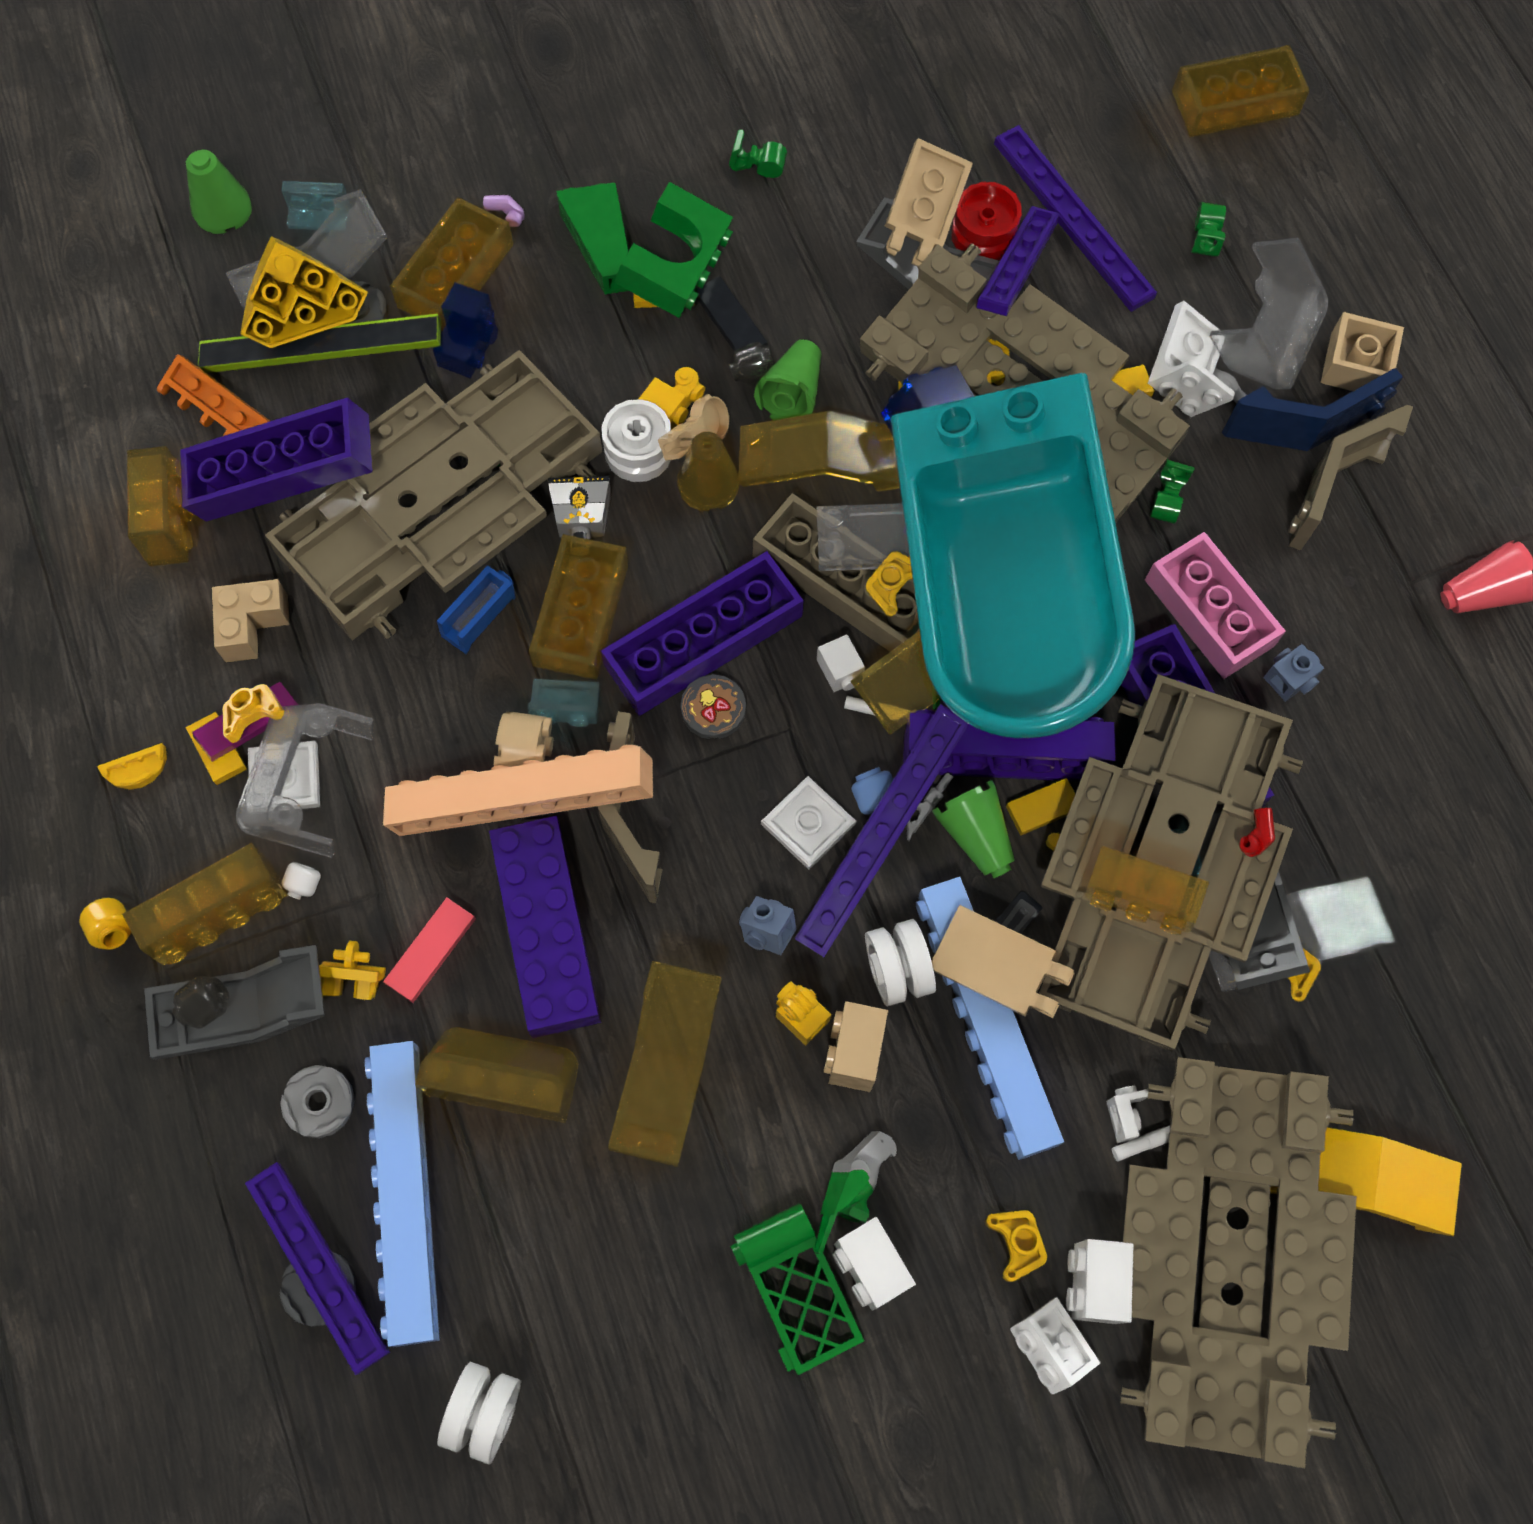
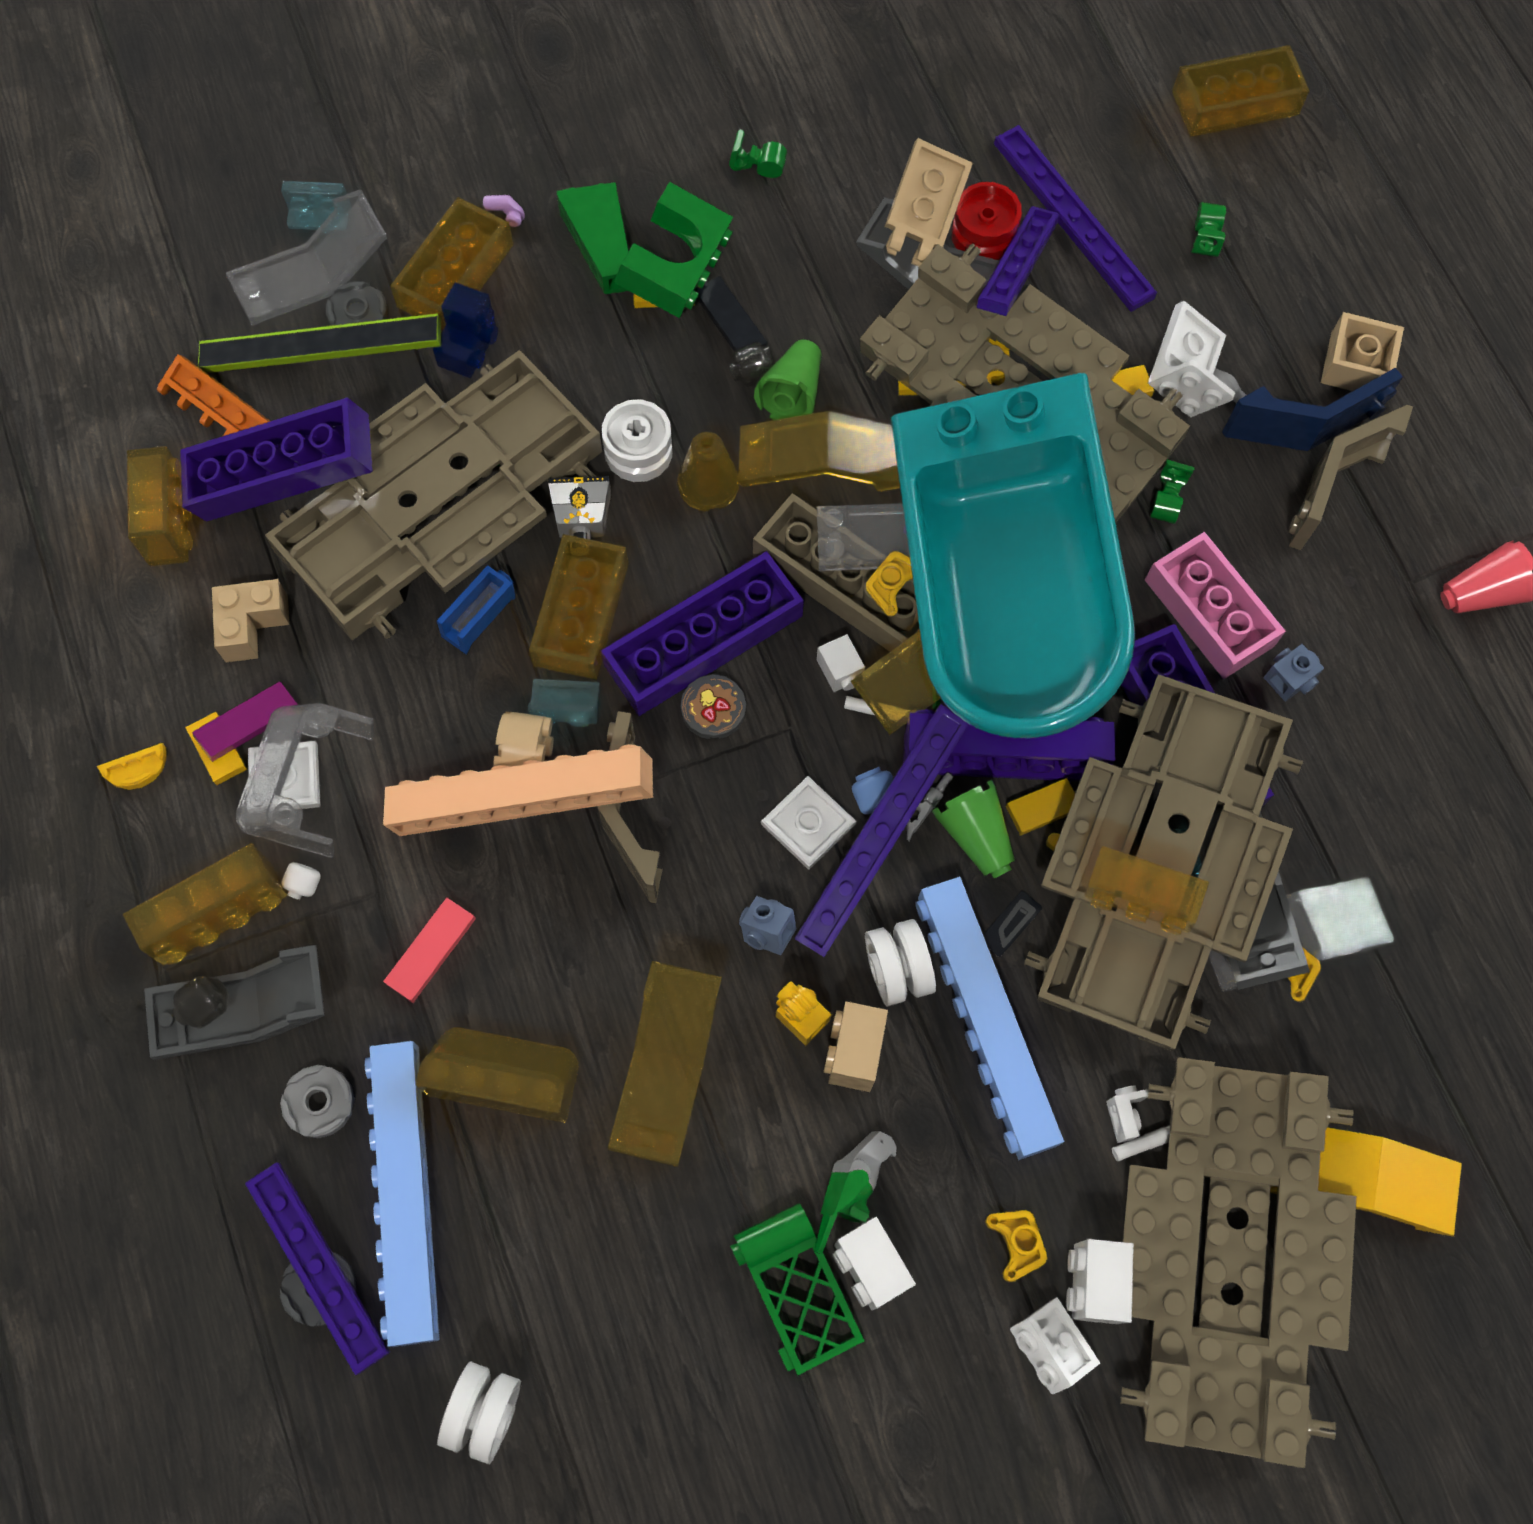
(104, 923): yellow head -> none
(215, 194): bright green cone -> none
(247, 707): yellow piece -> none
(296, 297): yellow brick -> none
(366, 977): yellow hips -> none
(544, 927): dark purple brick -> none
(675, 399): yellow brick -> none
(706, 415): tan piece -> none
(927, 390): clear blue brick -> none
(998, 963): tan tile -> none
(1262, 836): red arm -> none
(1287, 321): clear windscreen -> none

